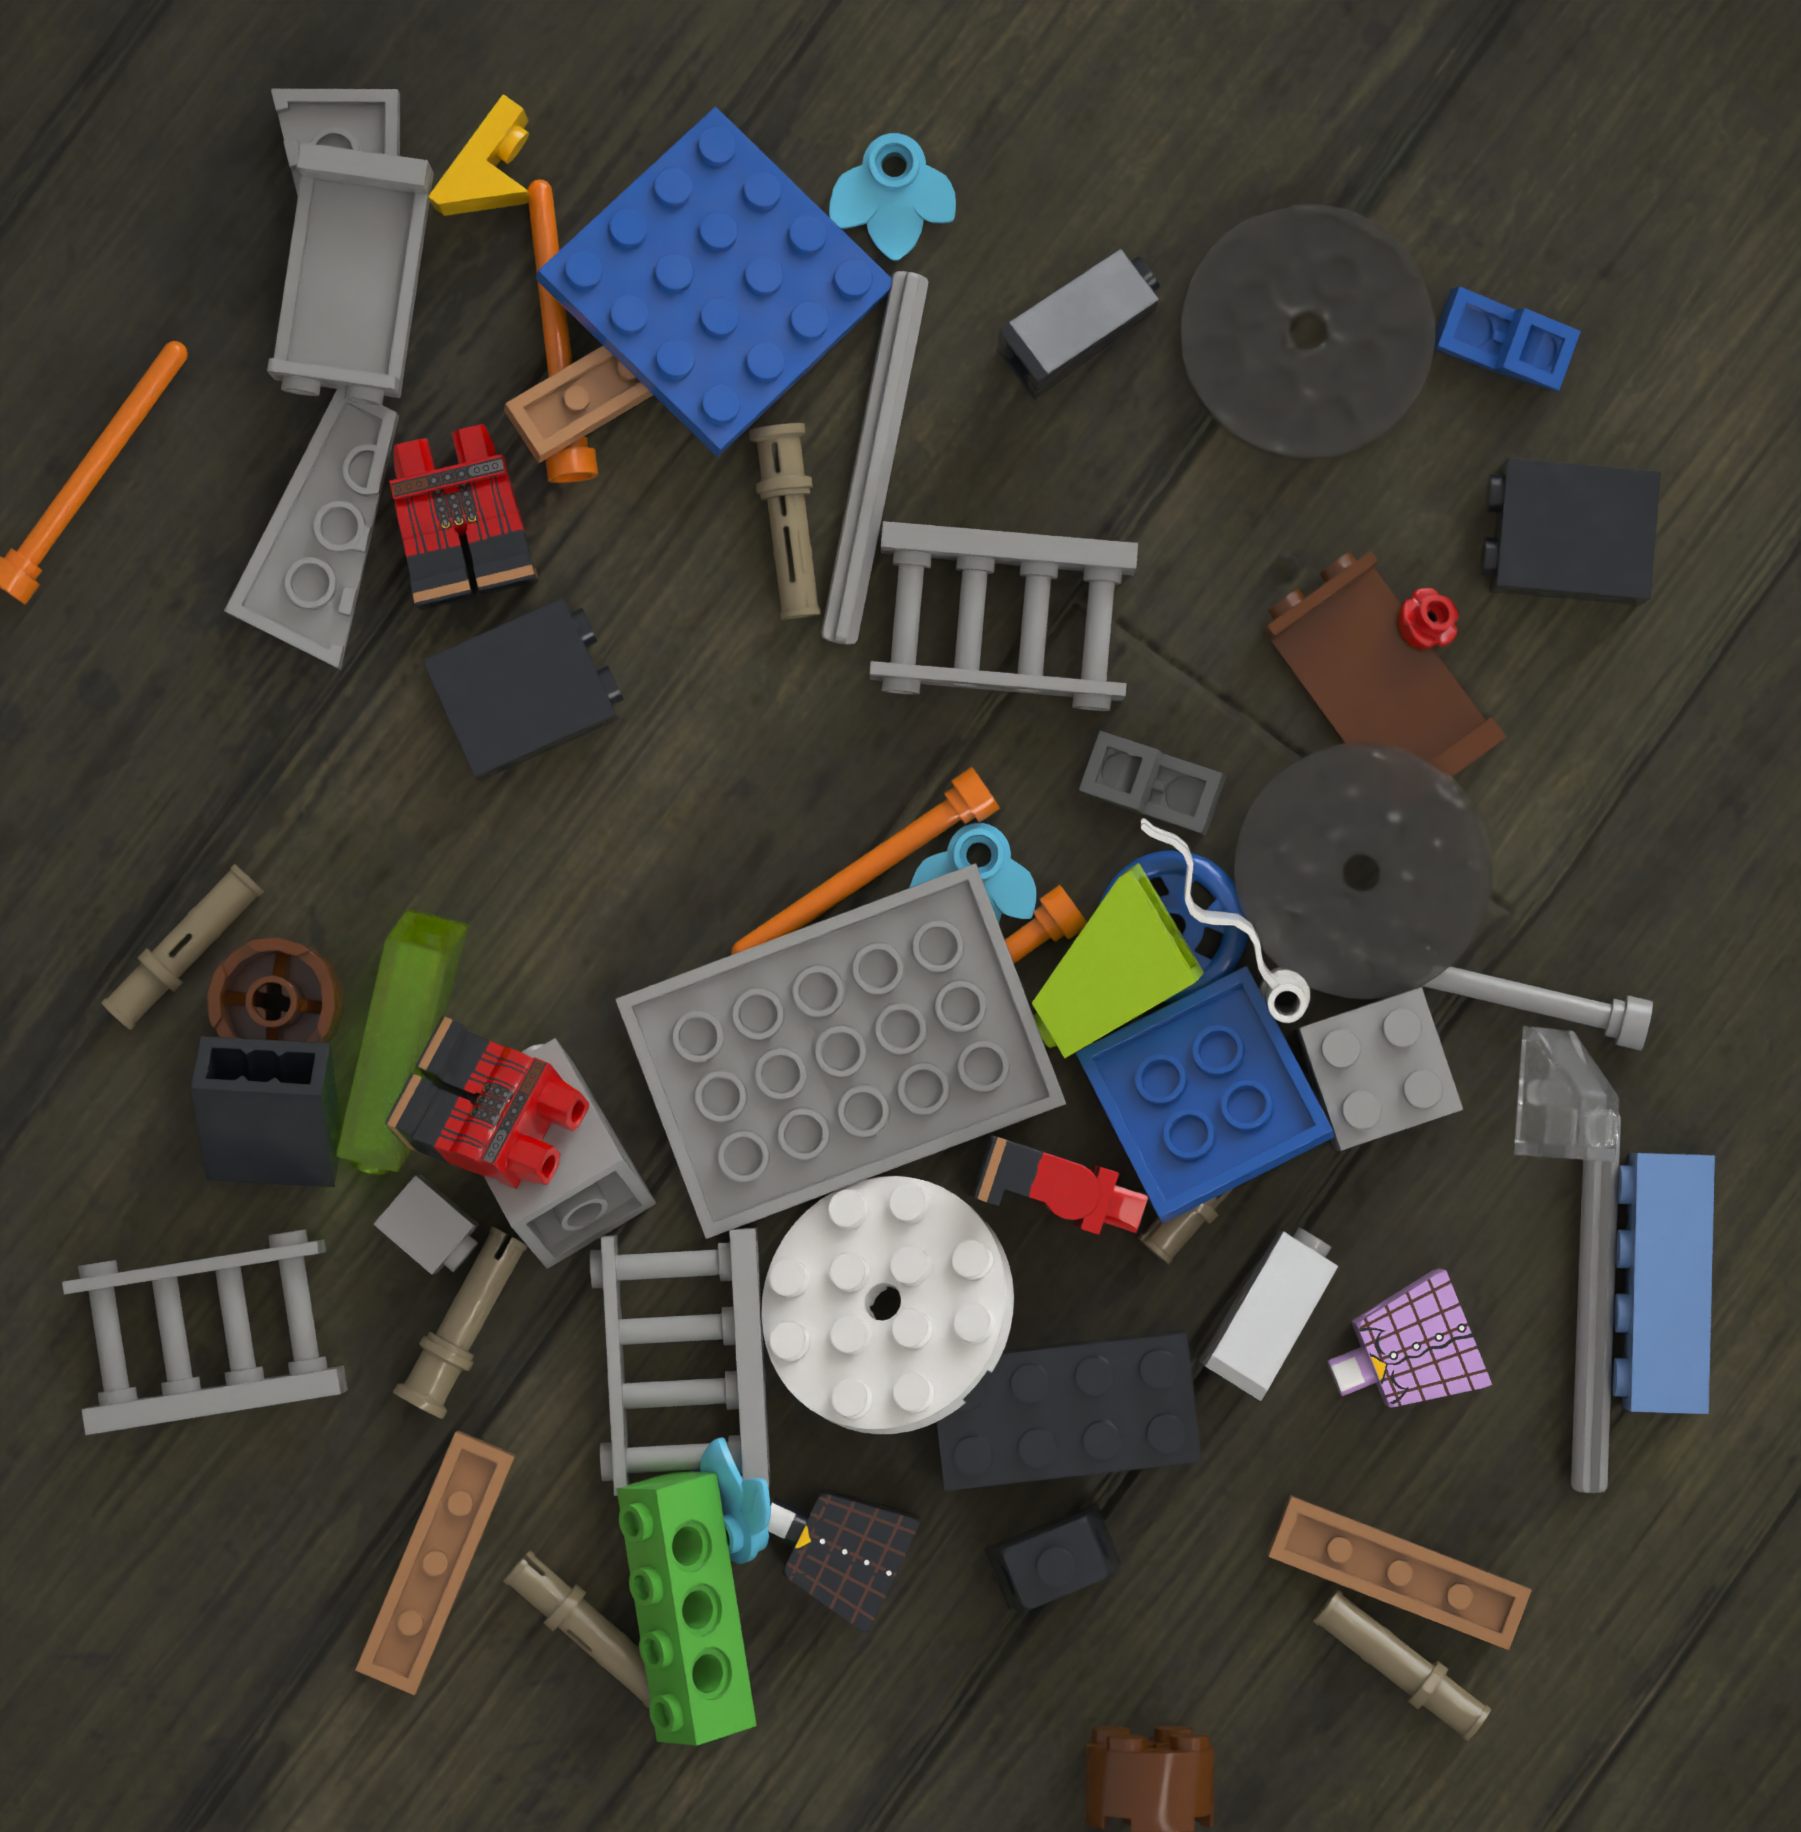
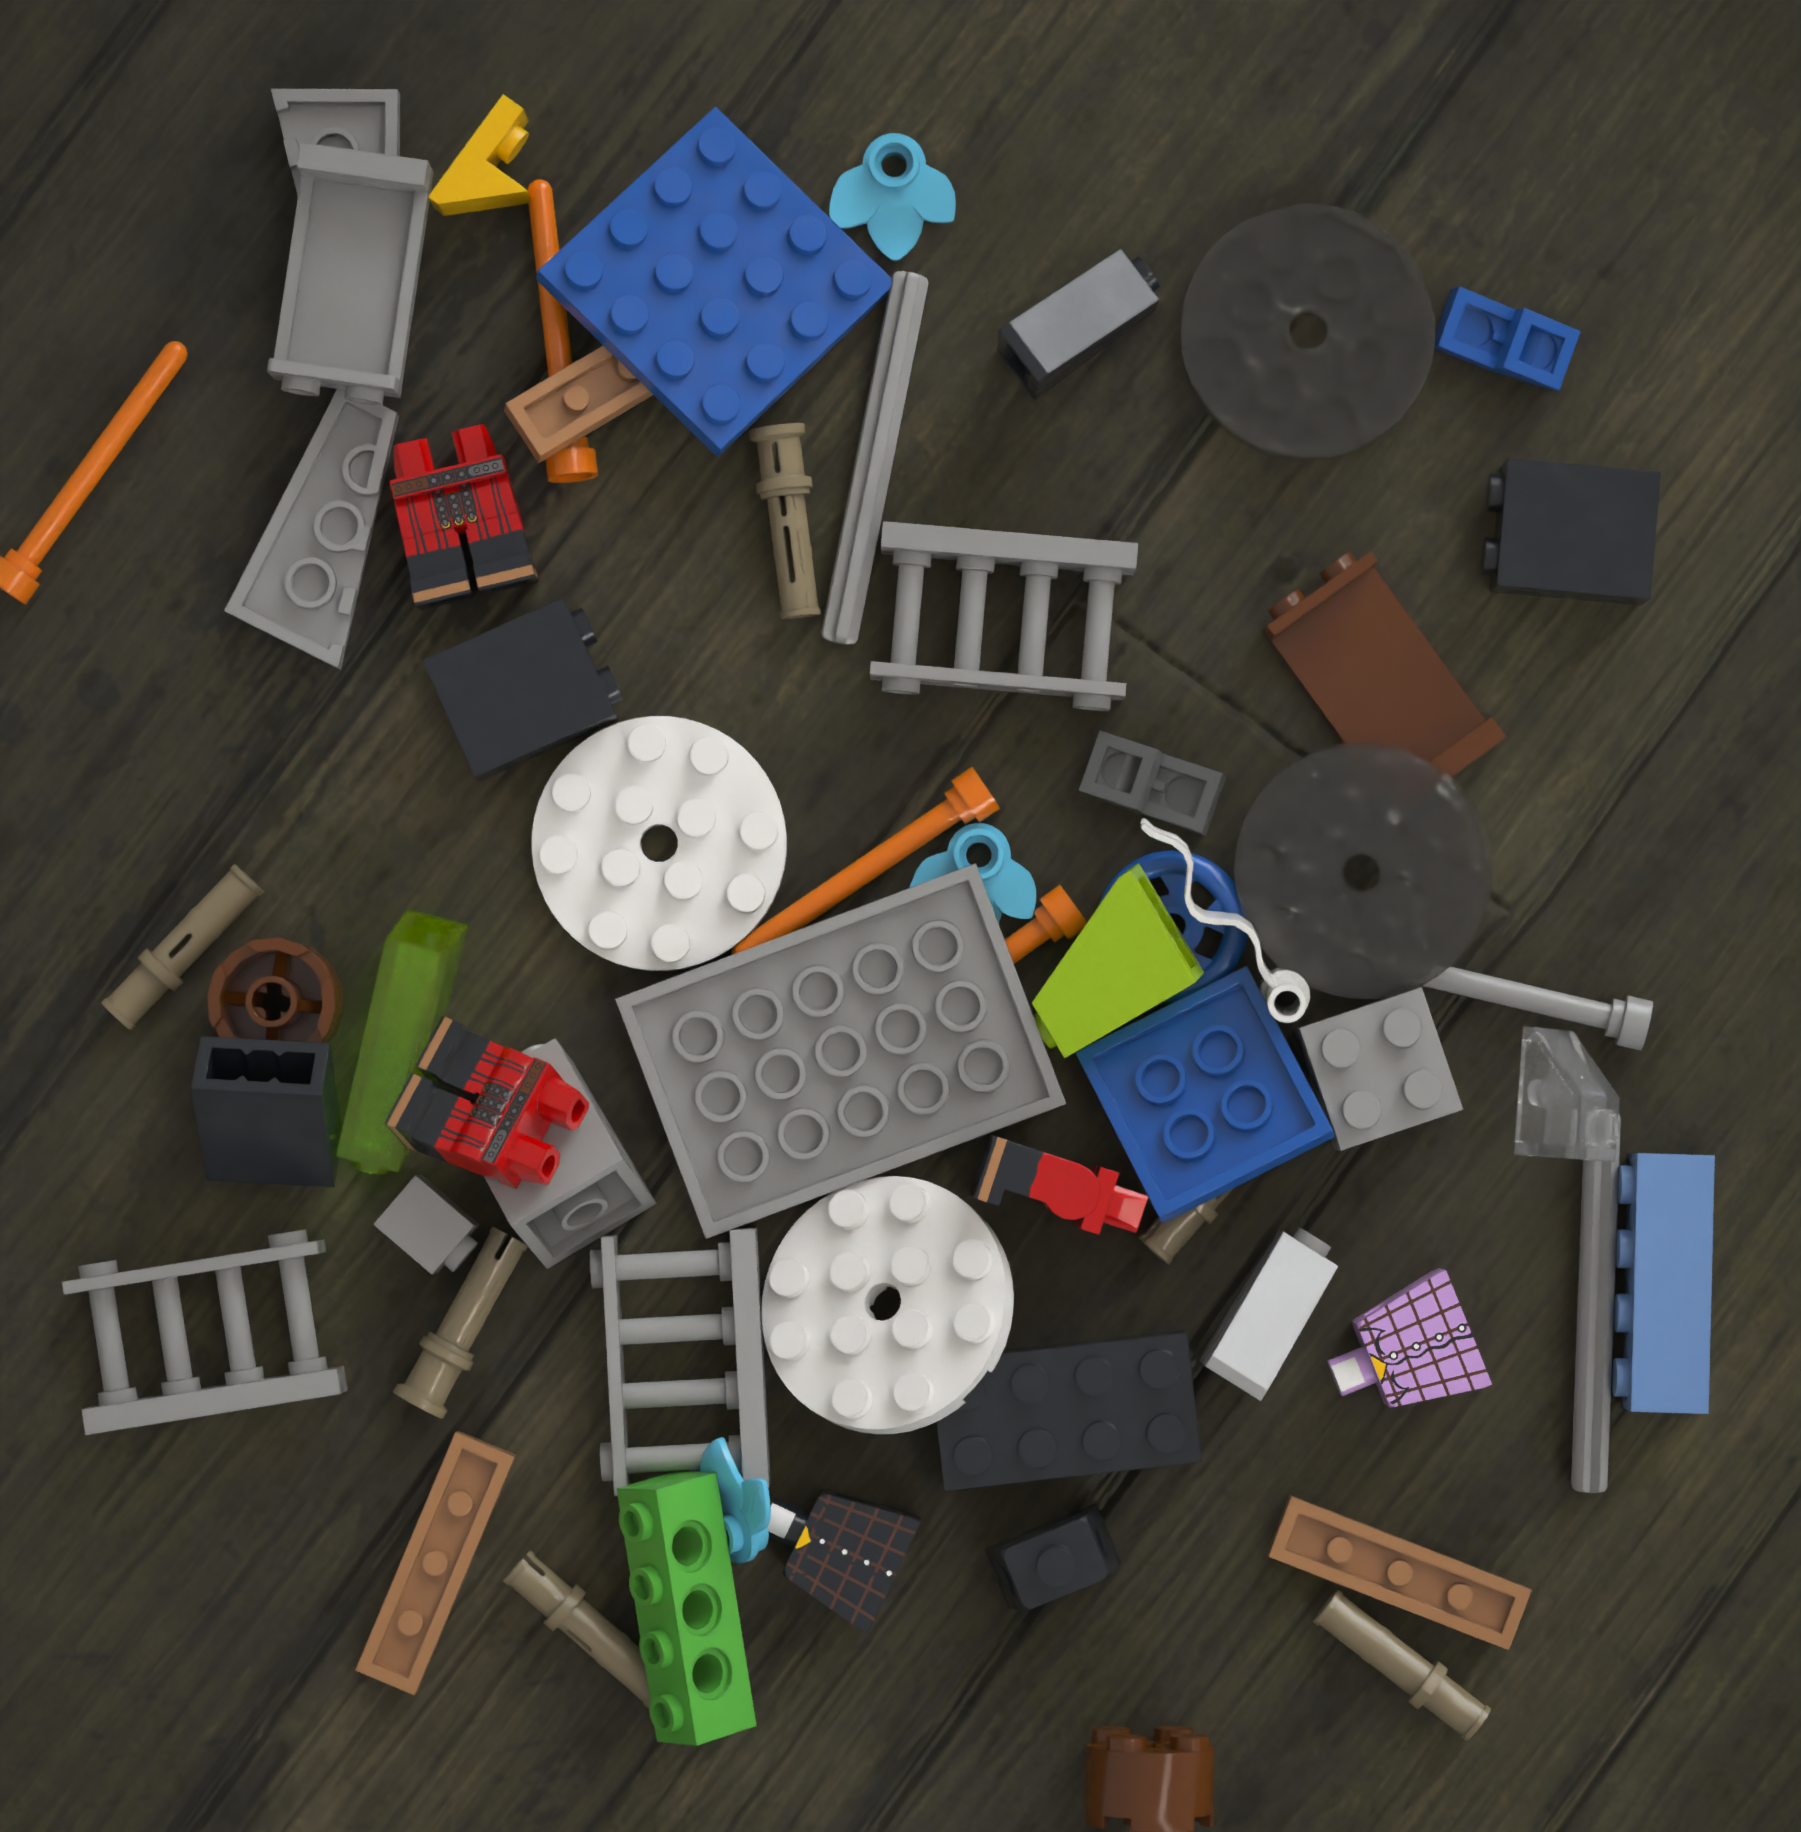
(648, 777): none -> white plate
(1416, 625): red plate -> none

